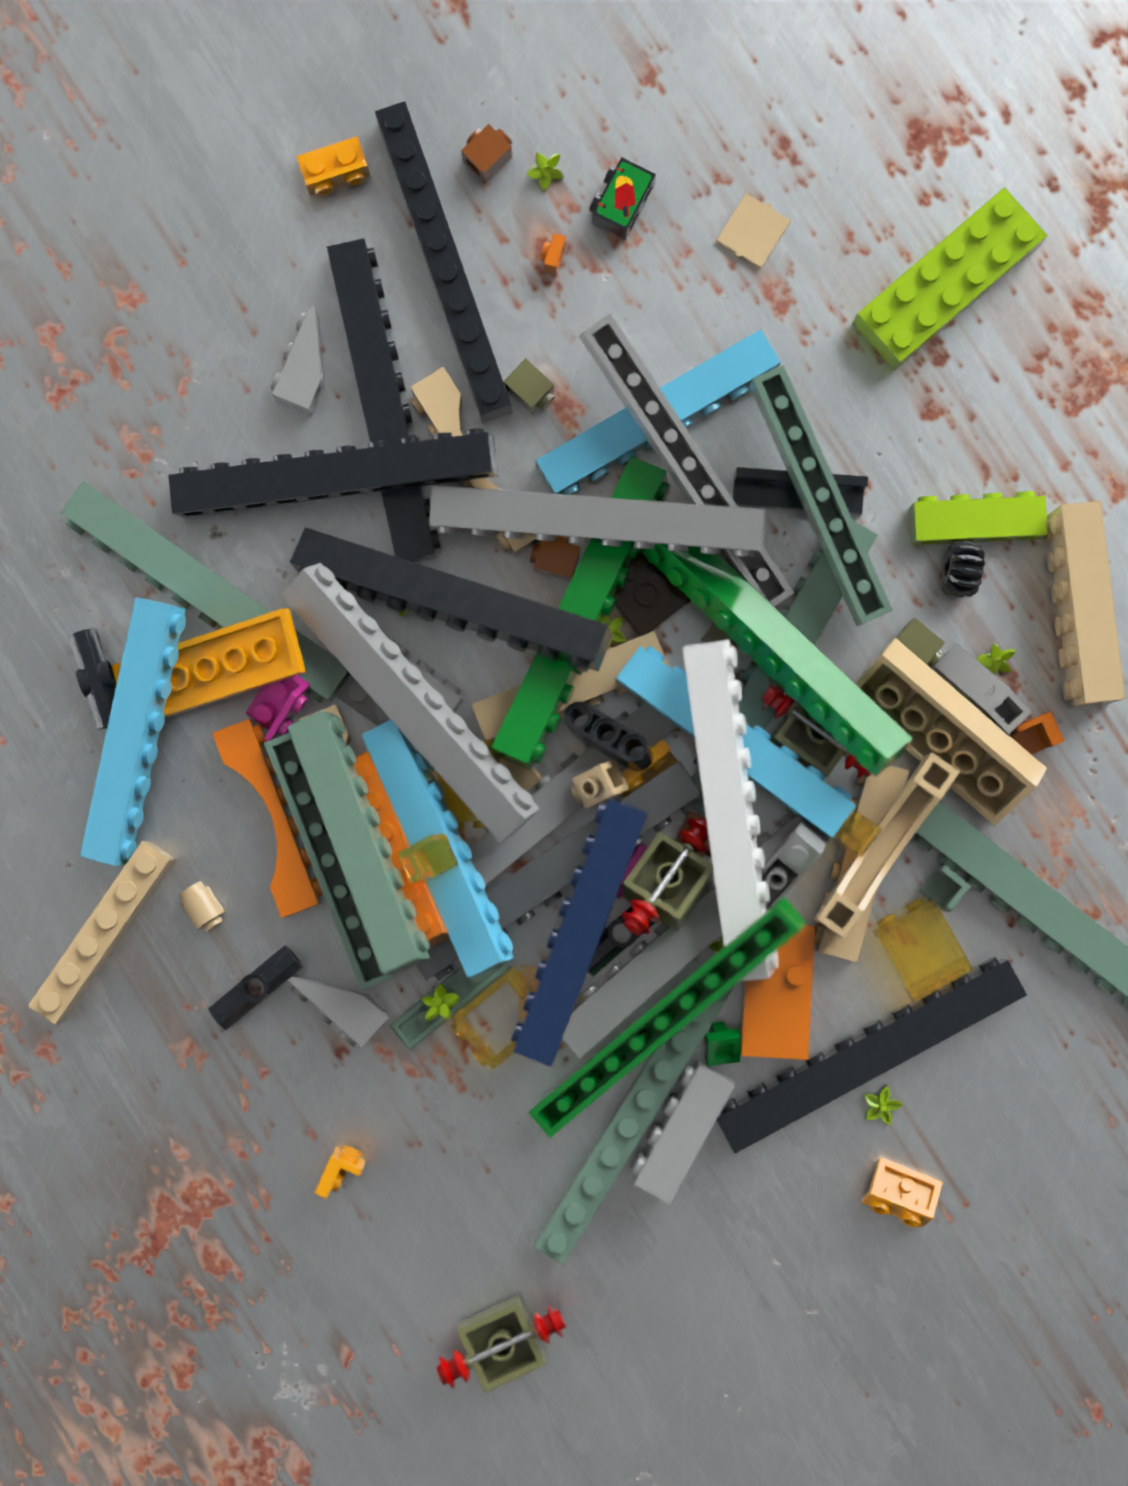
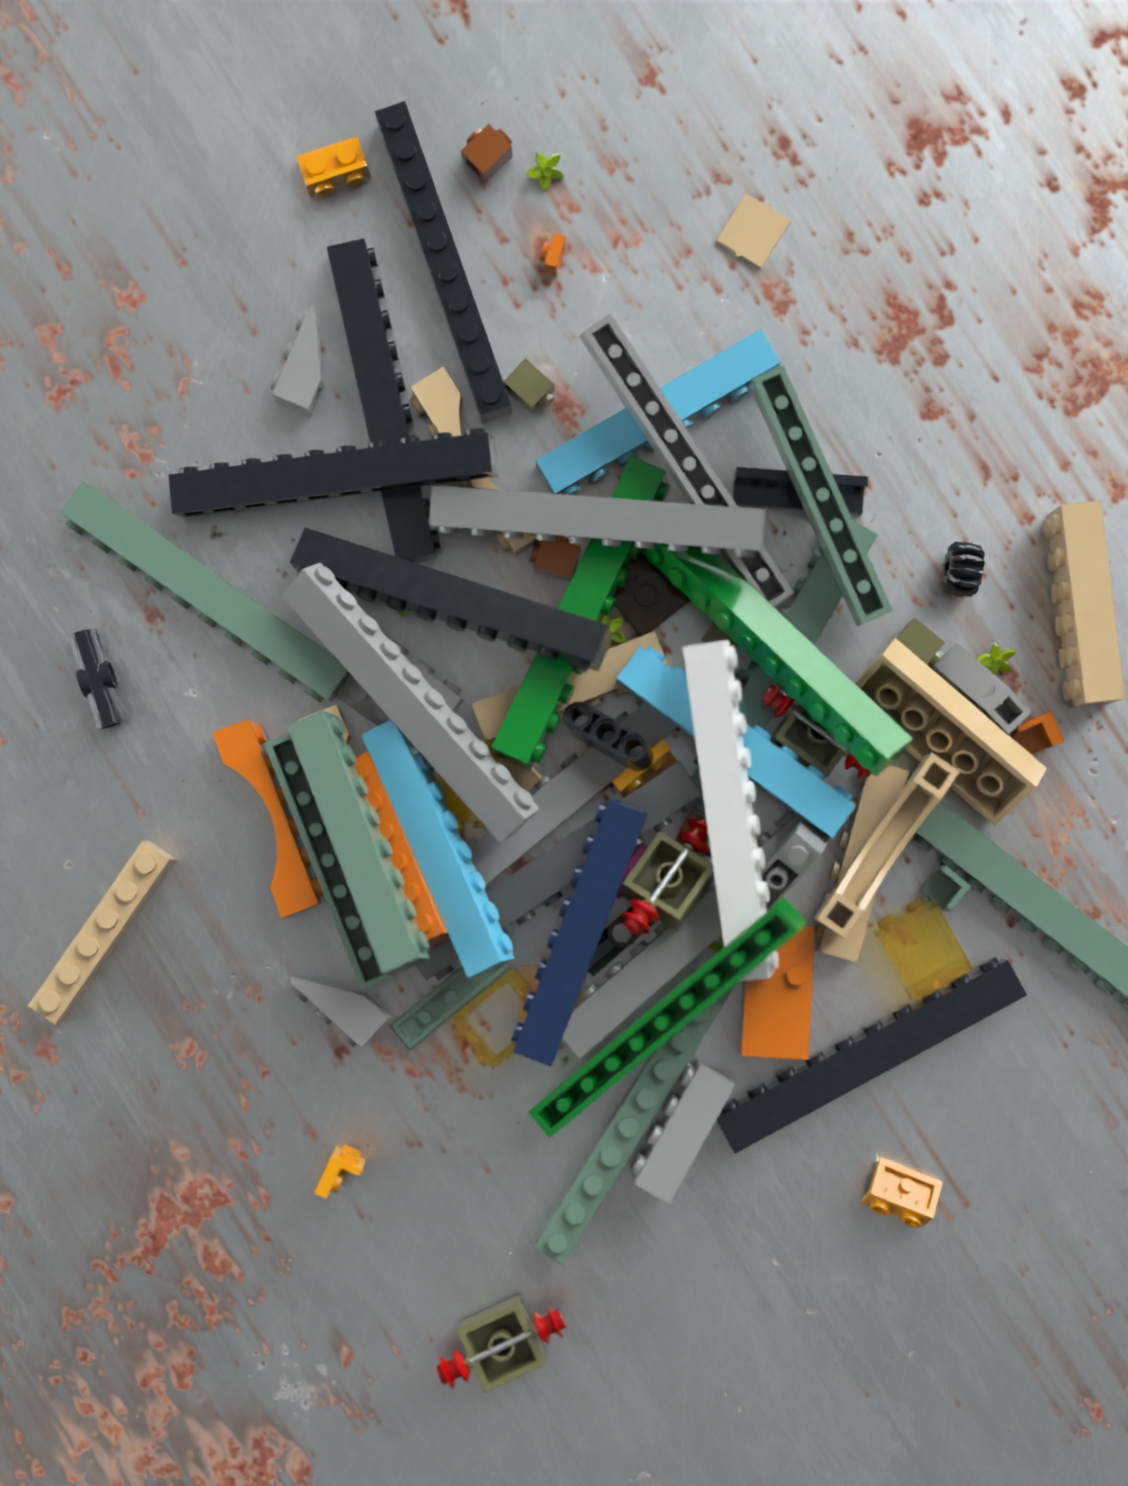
(133, 731): medium azure brick -> none
(202, 906): tan brick -> none
(233, 661): light orange plate -> none
(240, 1001): black piece -> none
(277, 703): dark pink bracket -> none
(428, 858): clear yellow panel -> none
(440, 1003): lime plant -> none
(598, 784): tan brick -> none
(622, 198): brick -> none
(722, 1045): green tile -> none
(857, 833): clear yellow tile -> none
(881, 1105): lime plant -> none
(949, 278): lime brick -> none
(978, 519): lime brick -> none

